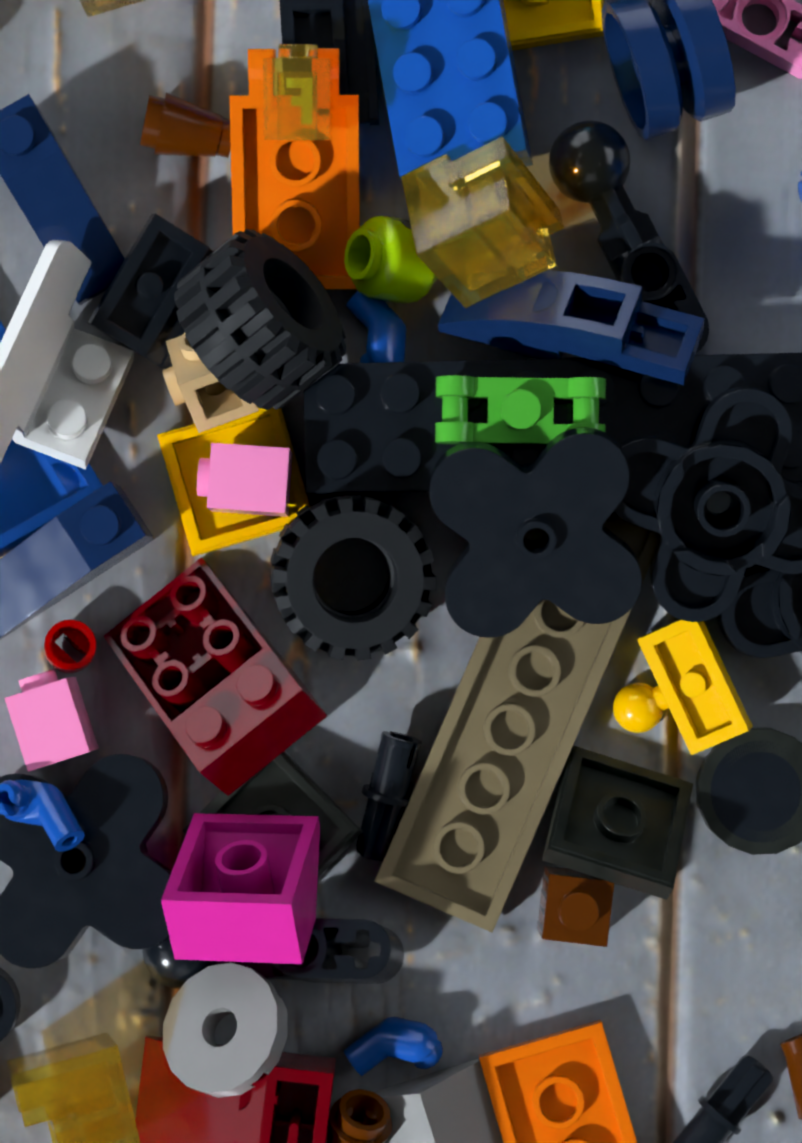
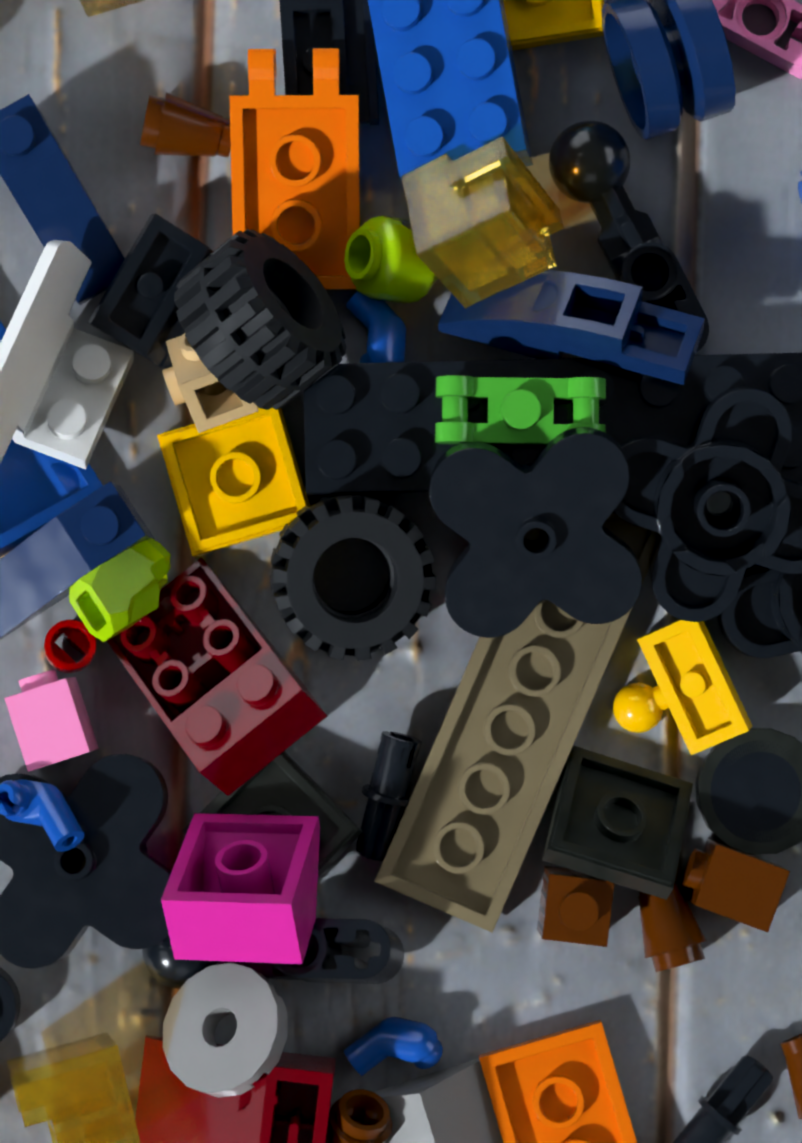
(121, 589): none -> lime rock
(246, 479): bright pink brick -> none
(297, 94): clear yellow brick -> none
(670, 930): none -> reddish brown cone
(735, 884): none -> reddish brown brick

